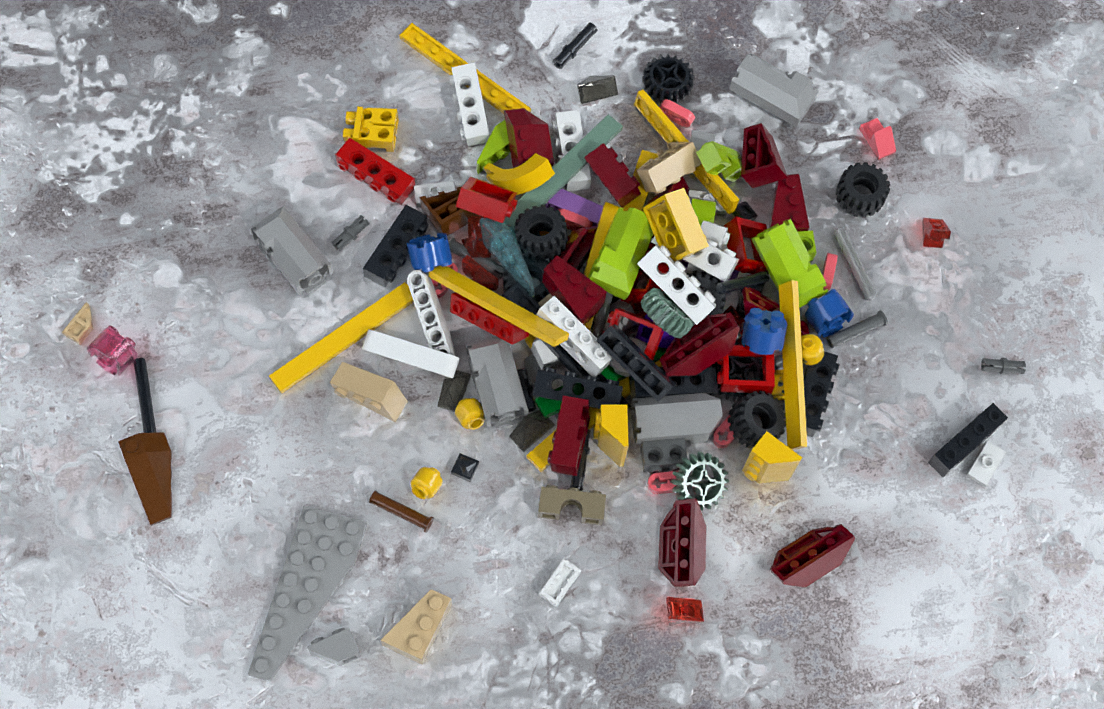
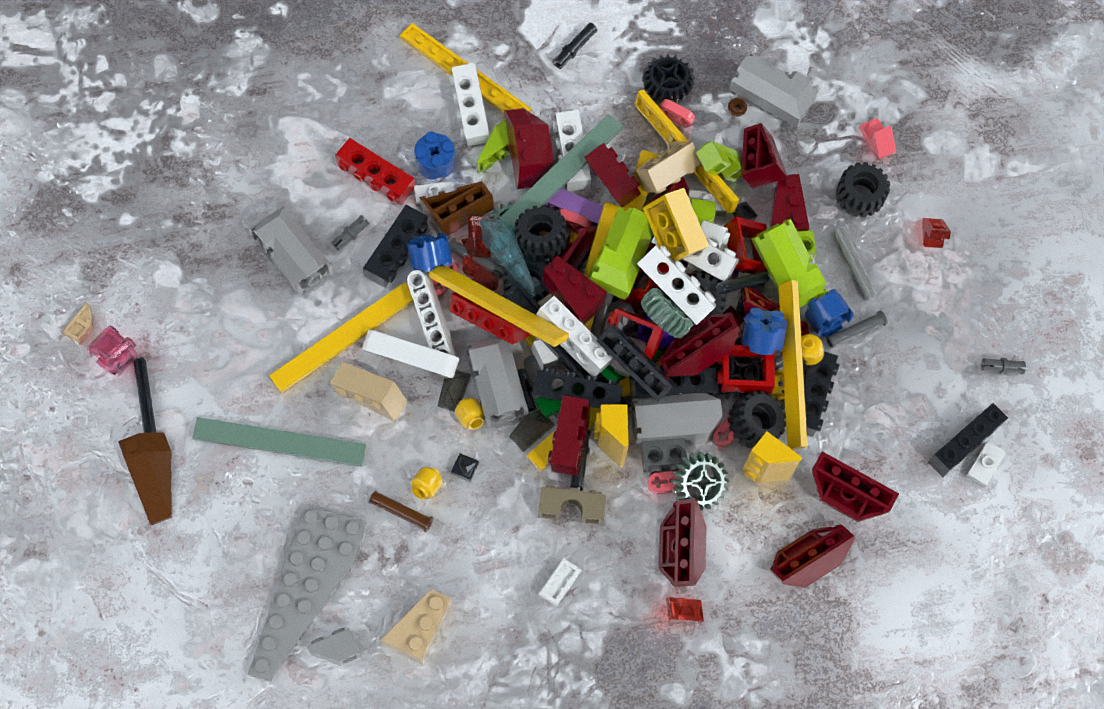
(279, 441): none -> sand green tile
(373, 127): yellow hips -> none
(434, 155): none -> blue brick
(487, 199): red window -> none
(522, 178): yellow arch -> none
(597, 88): clear smoke slope -> none
(737, 102): none -> reddish brown plate
(829, 269): coral beam -> none
(850, 490): none -> dark red wedge

